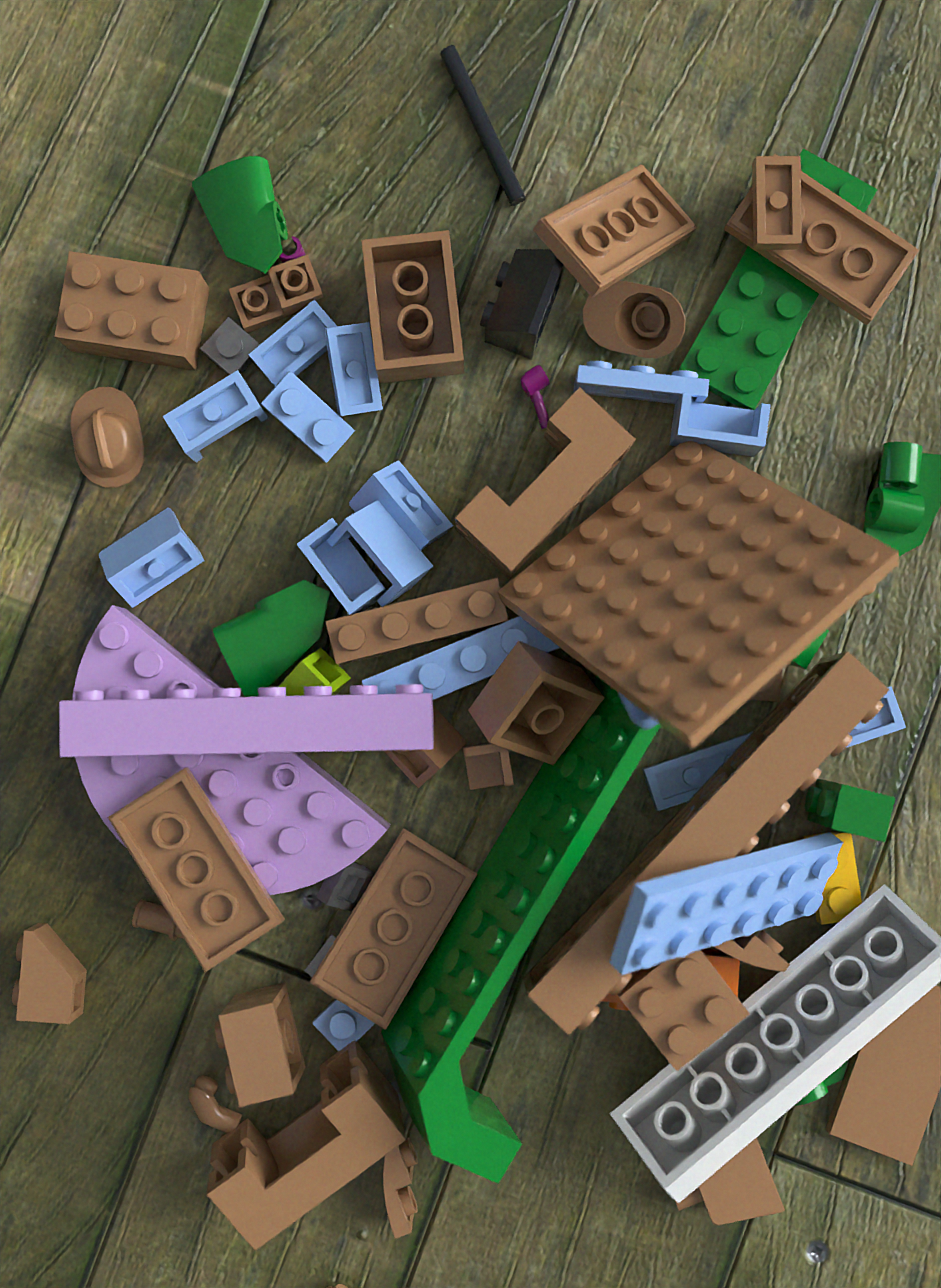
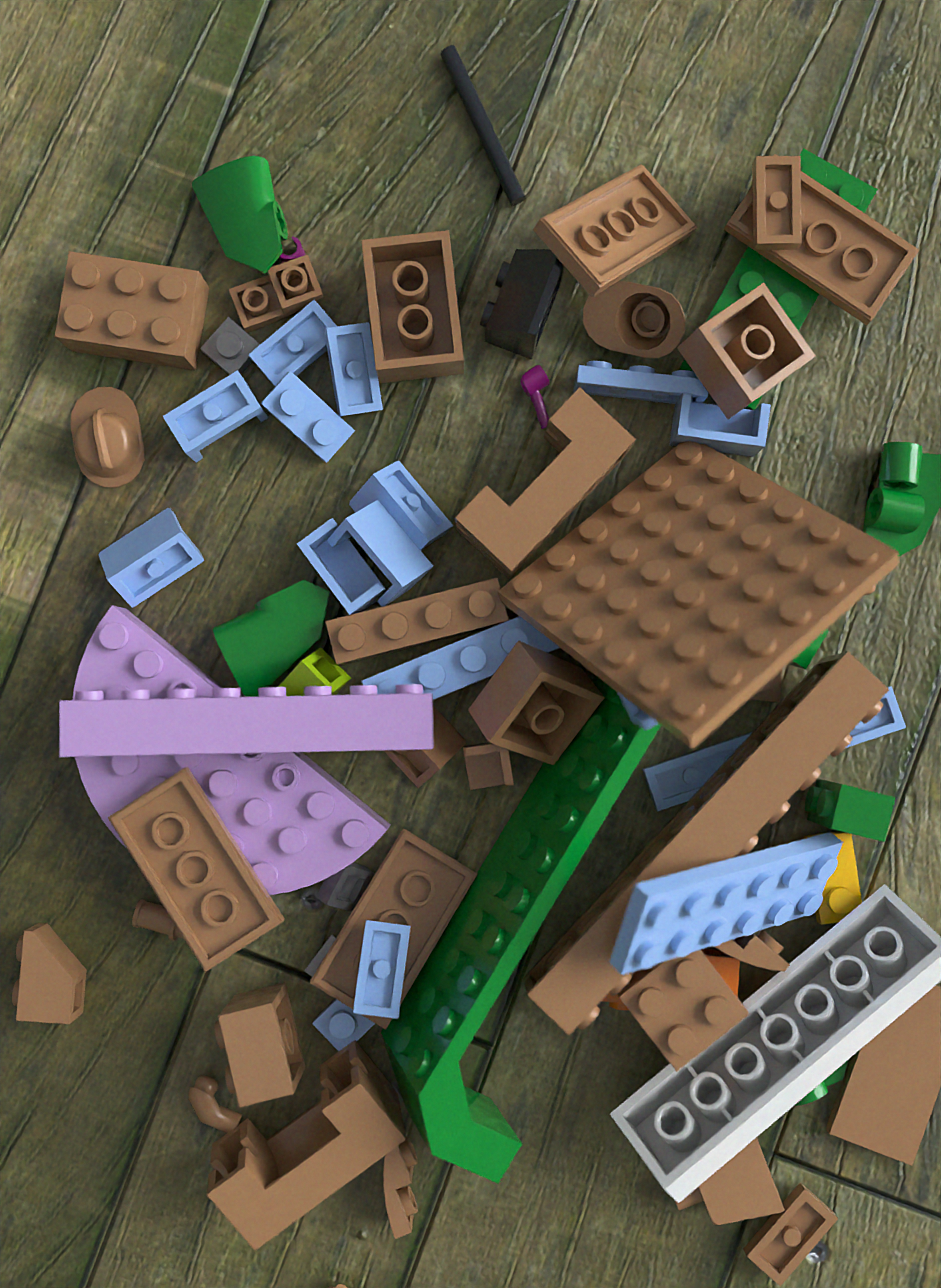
(381, 969): none -> light blue plate
(745, 350): none -> medium nougat brick
(790, 1234): none -> medium nougat plate

